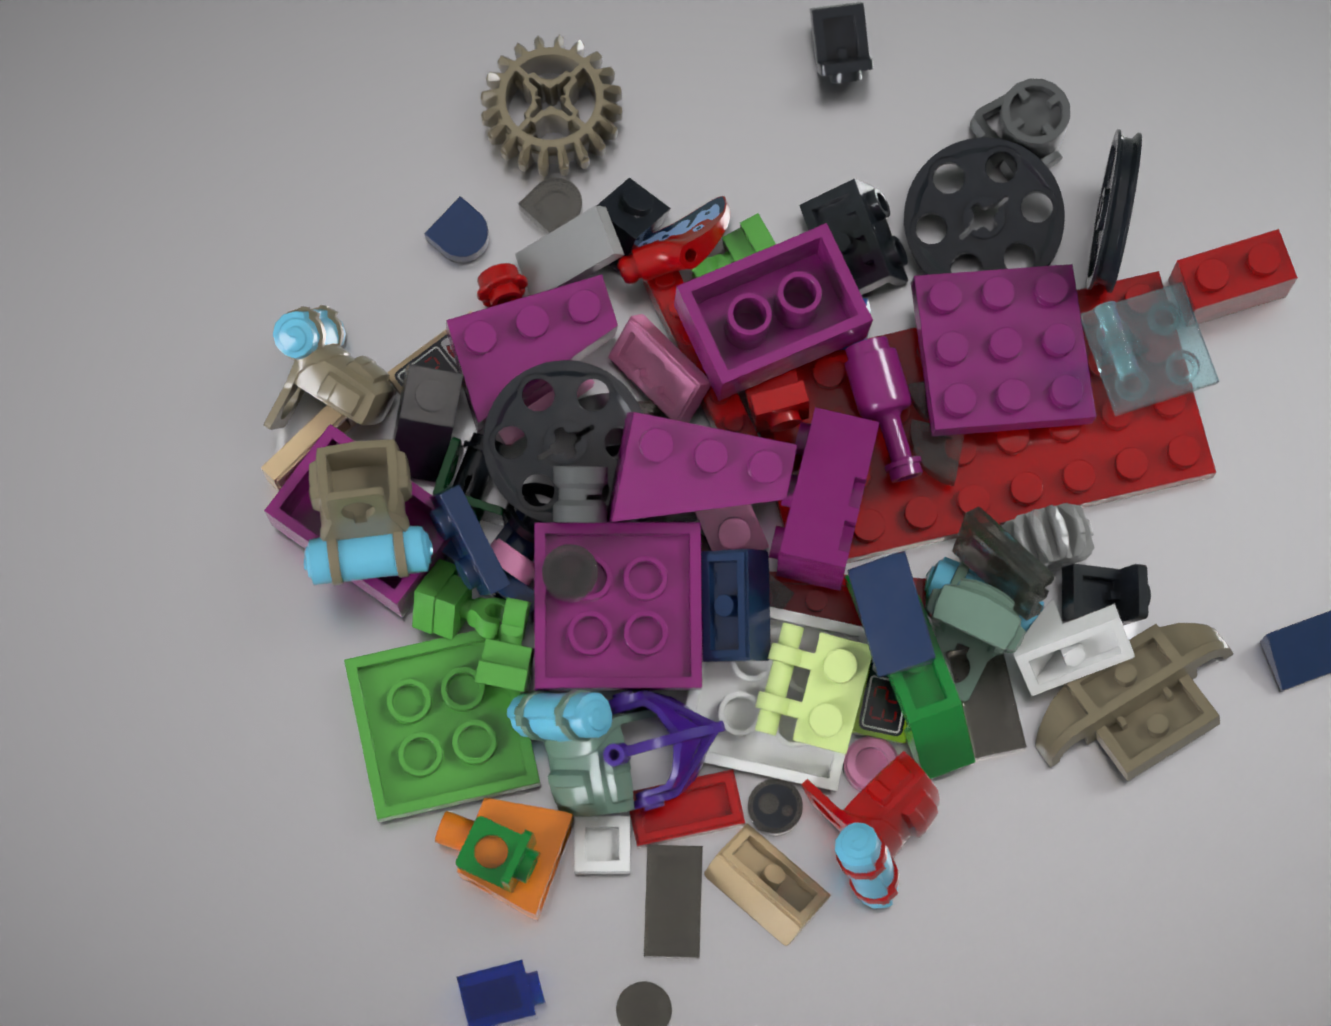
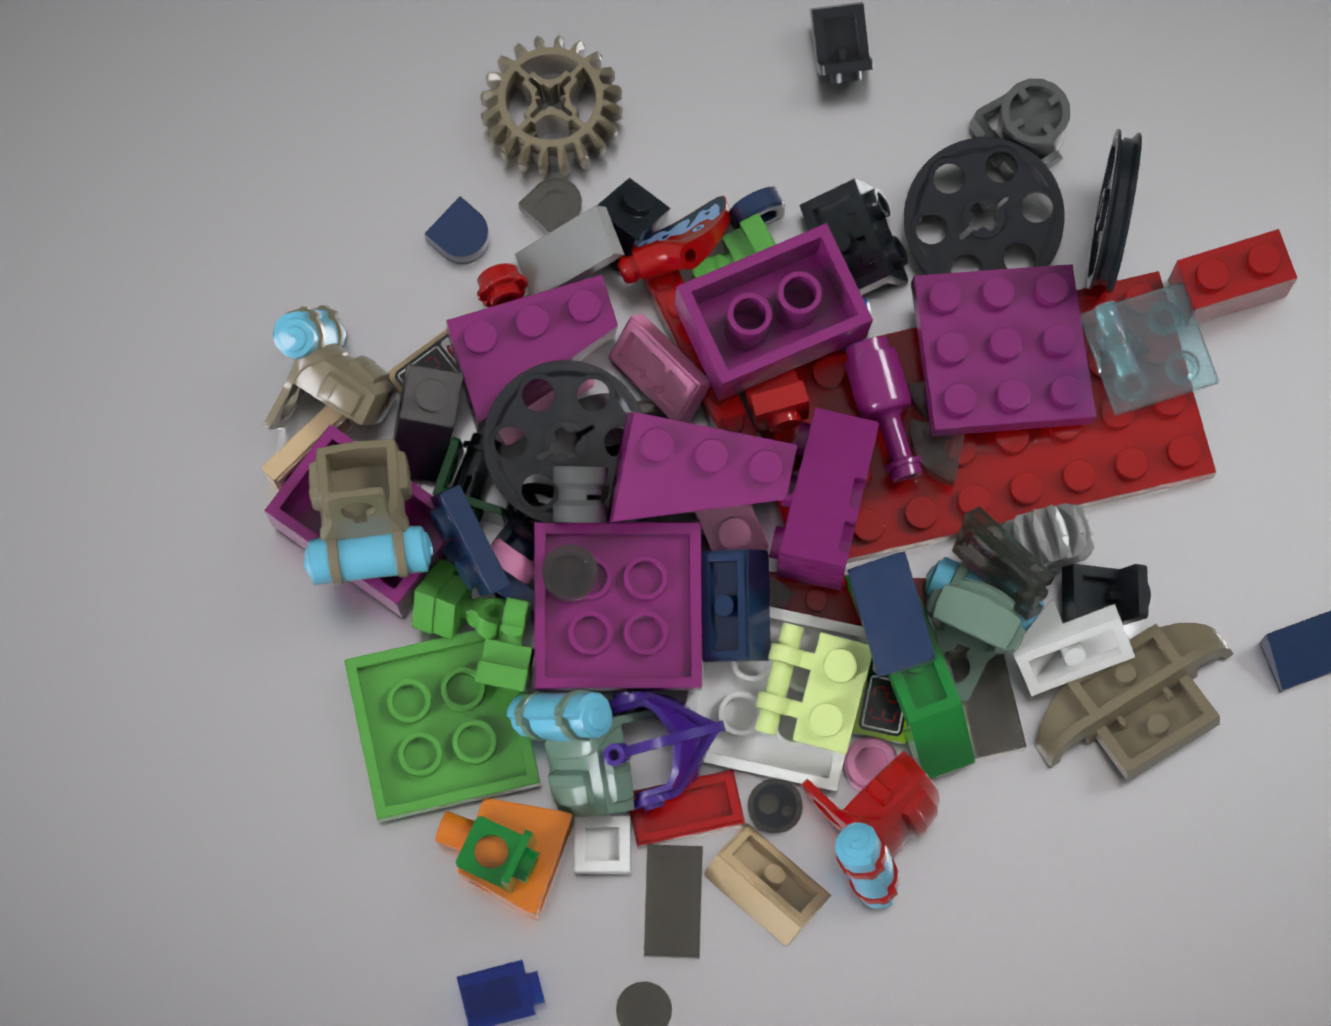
(763, 201): none -> dark blue tile

